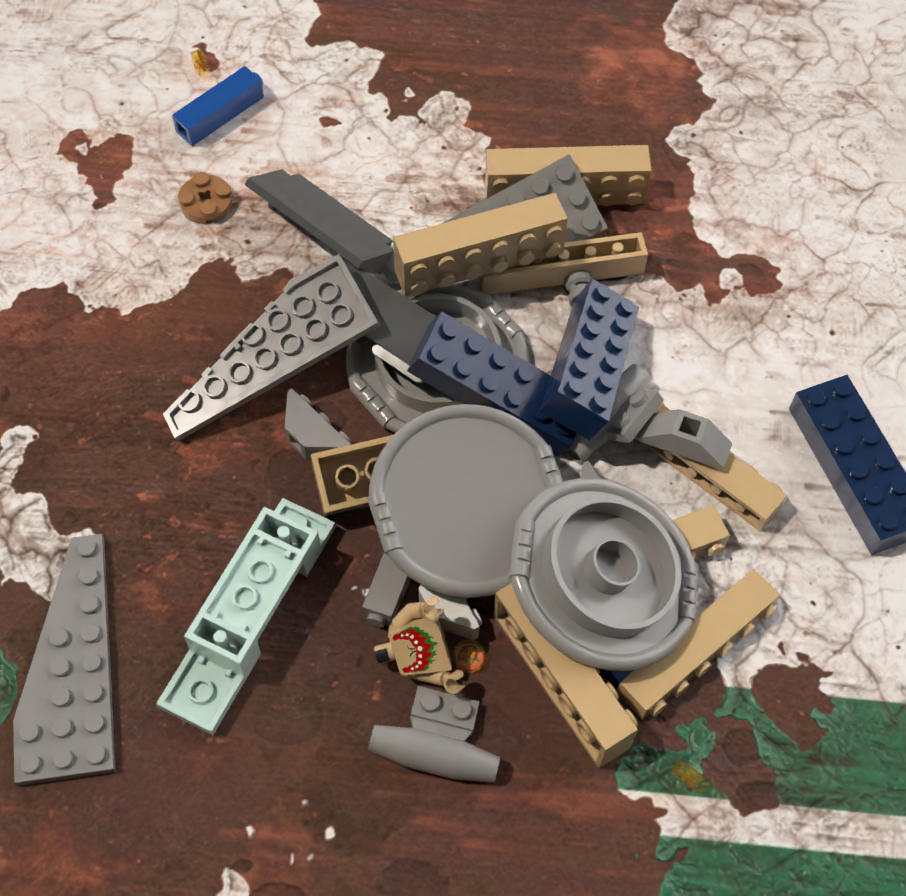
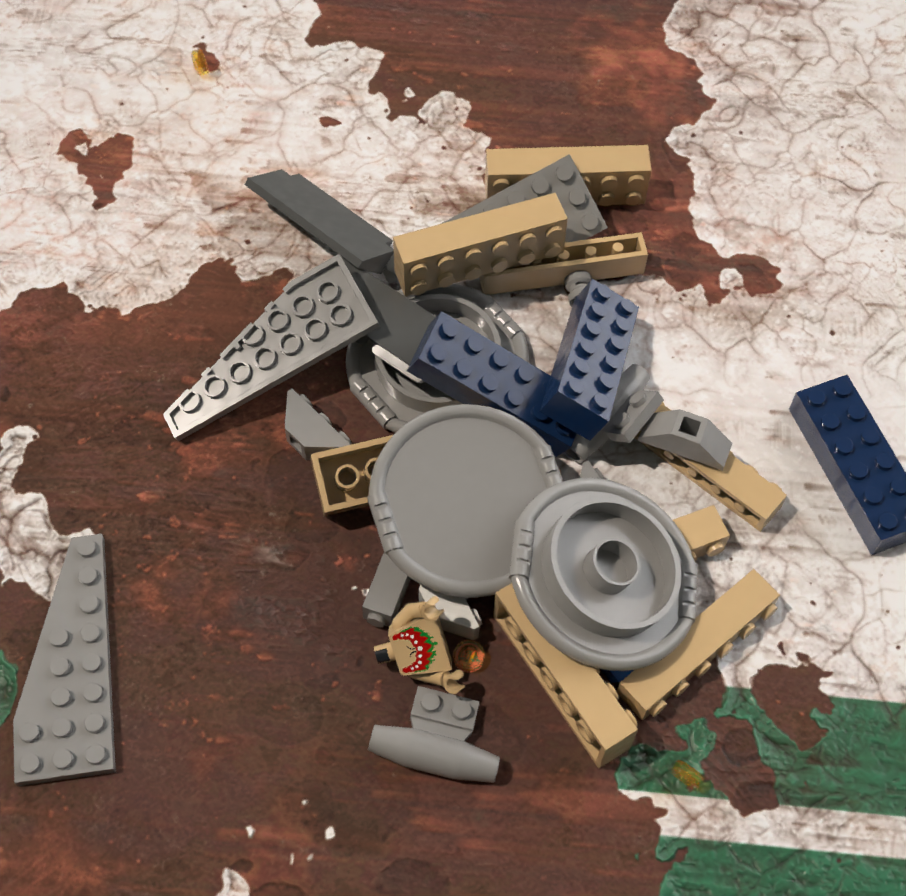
(205, 185): medium nougat plate -> none
(218, 105): blue brick -> none
(237, 611): light aqua bracket -> none

